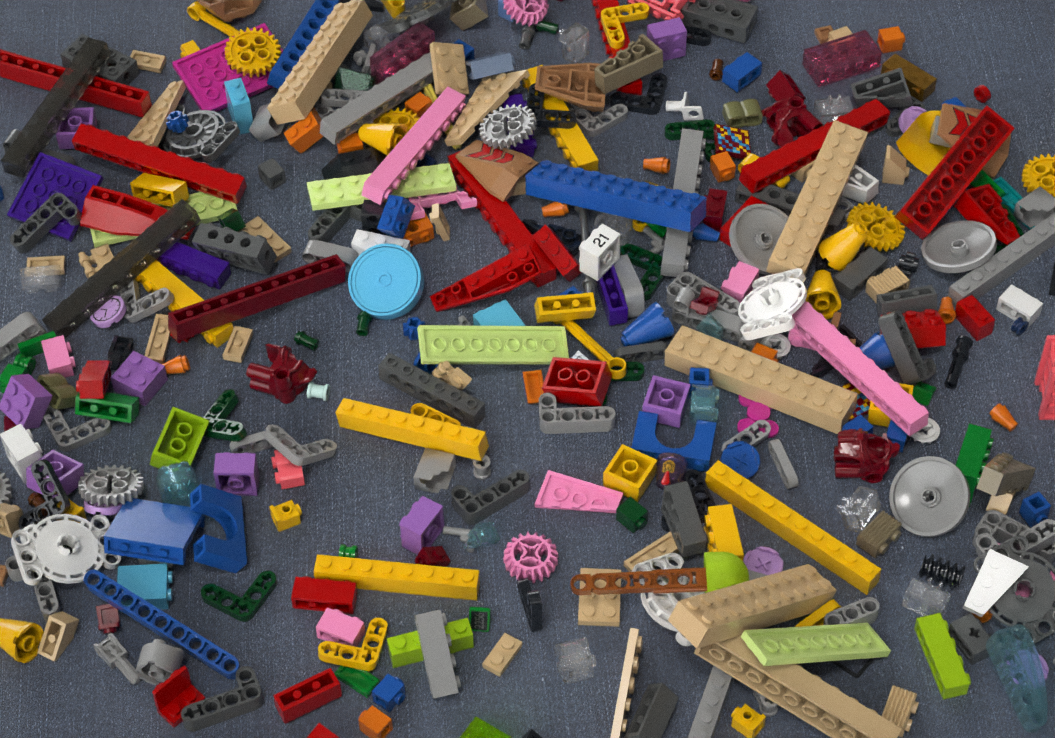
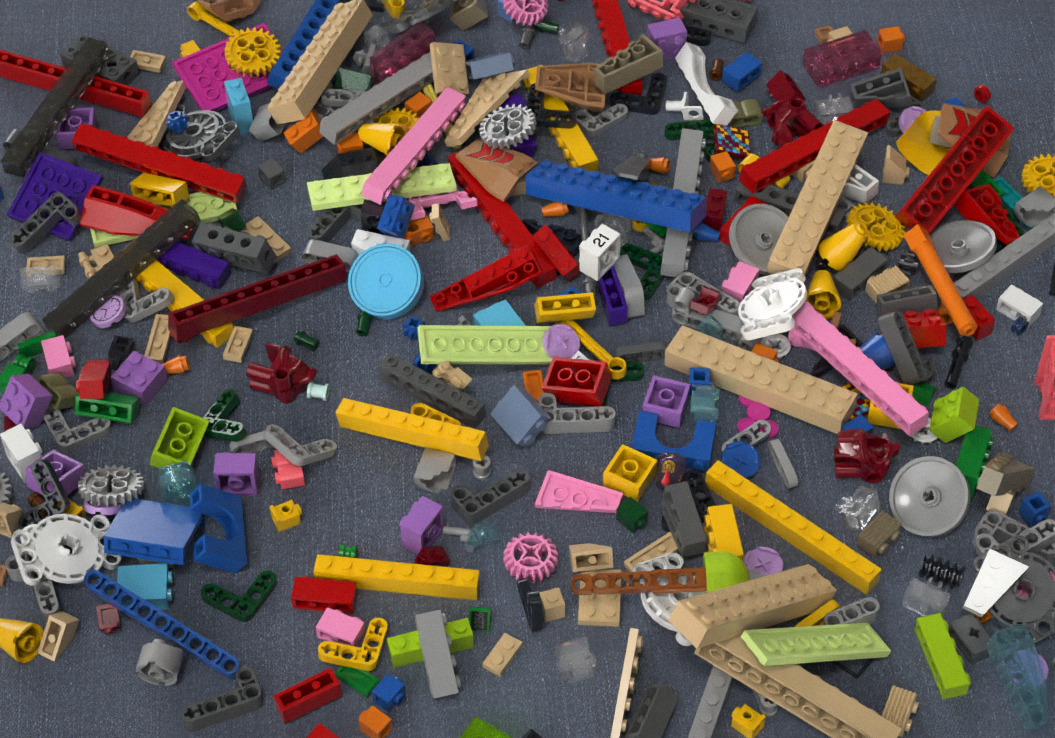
(116, 656): light grey connector -> none
(174, 695): red bracket -> none
(520, 416): none -> sand blue brick
(552, 604): none -> tan brick
(561, 341): none -> lavender tile
(590, 557): none -> tan slope
(614, 21): yellow beam -> none
(634, 167): none -> dark grey wedge
(648, 327): blue cone -> none
(692, 63): none -> white arch
(897, 435): blue brick -> none
(924, 248): none -> orange brick
(954, 414): none -> lime brick

